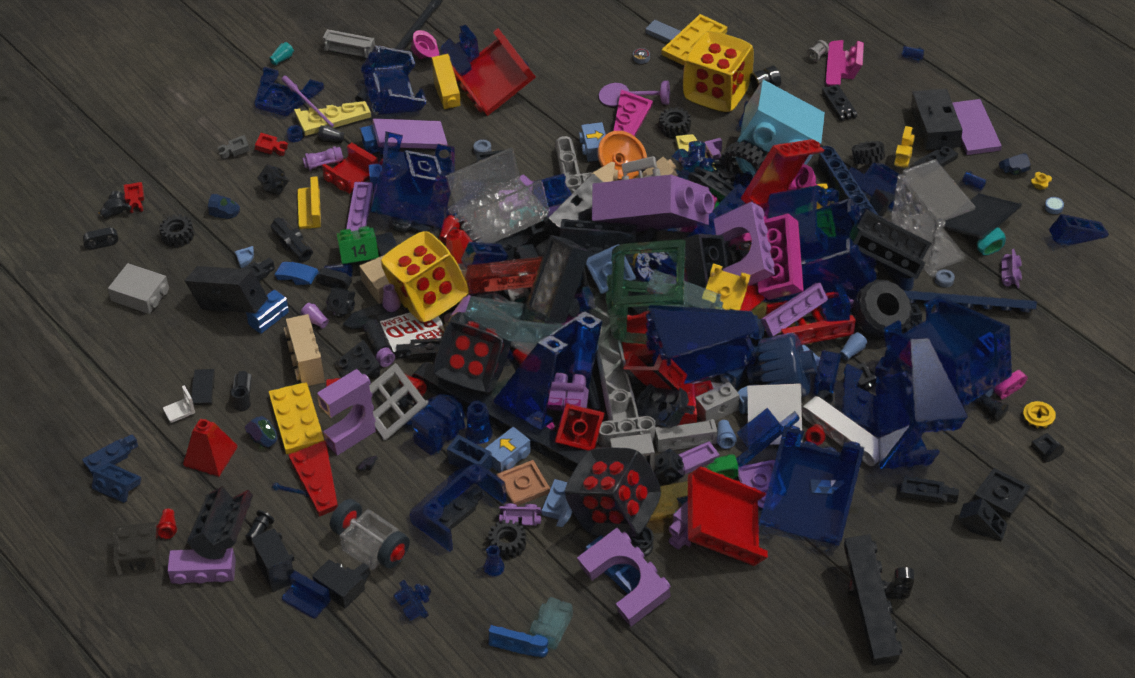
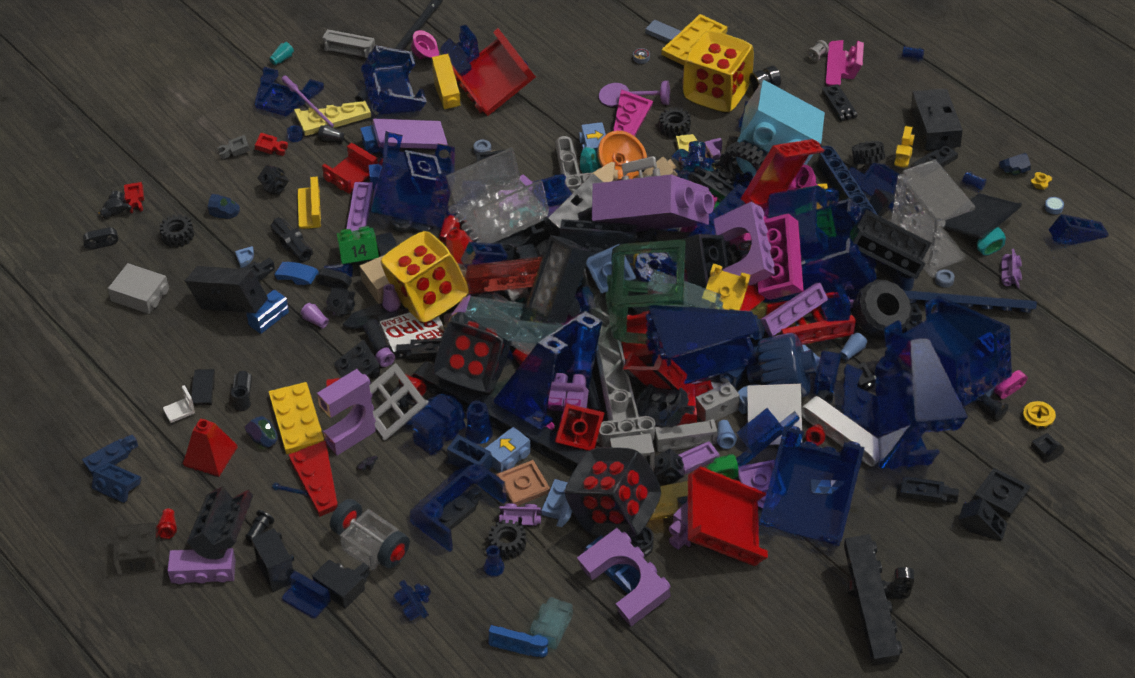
(305, 350): tan wedge -> none
(329, 156): medium lavender piece -> none
(589, 160): none -> teal rock
(978, 132): medium lavender tile -> none

